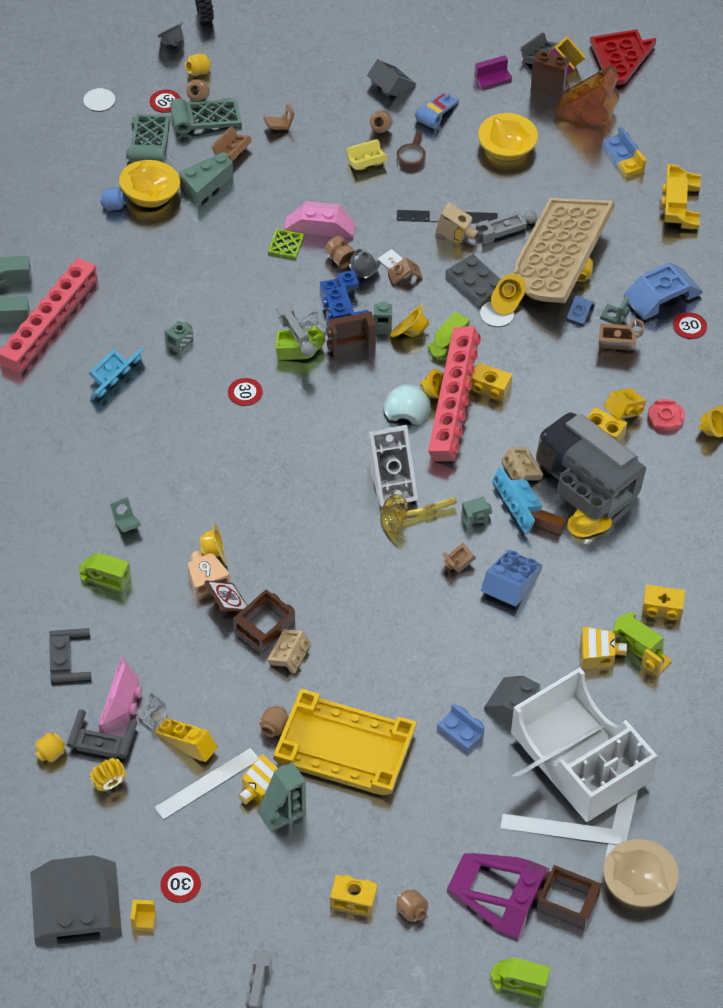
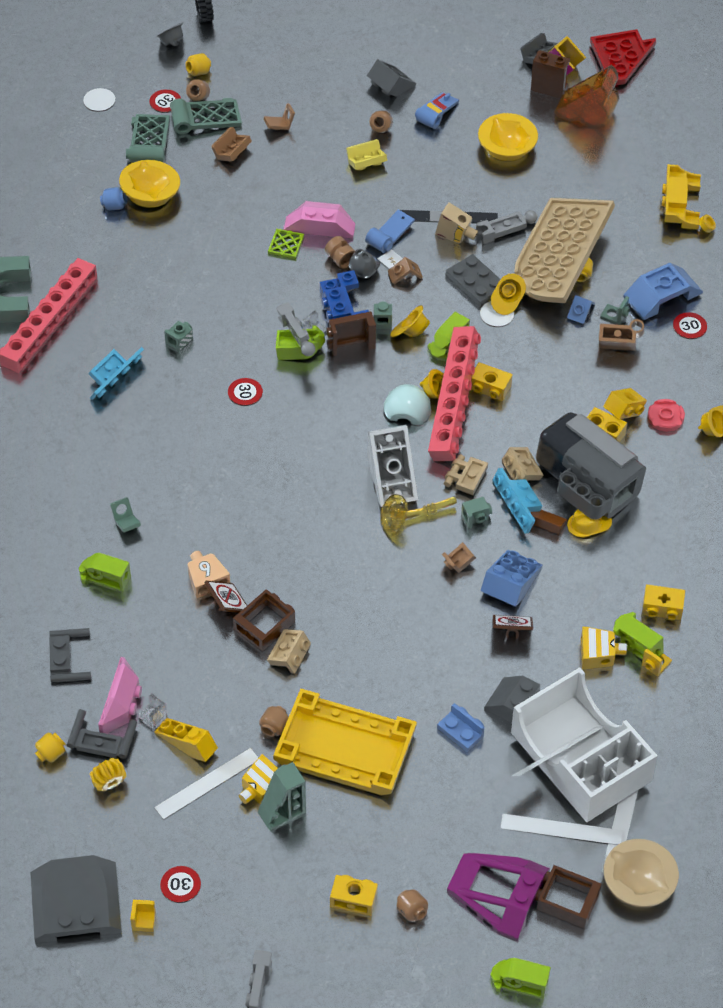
(205, 177): sand green wedge -> none
(212, 543): yellow piece -> none
(390, 232): none -> medium blue door
(412, 155): piece -> none
(471, 476): none -> tan plate
(492, 72): magenta panel -> none
(512, 623): none -> piece
(620, 146): medium blue bracket -> none
(633, 165): yellow bracket -> none
(707, 223): none -> yellow tile

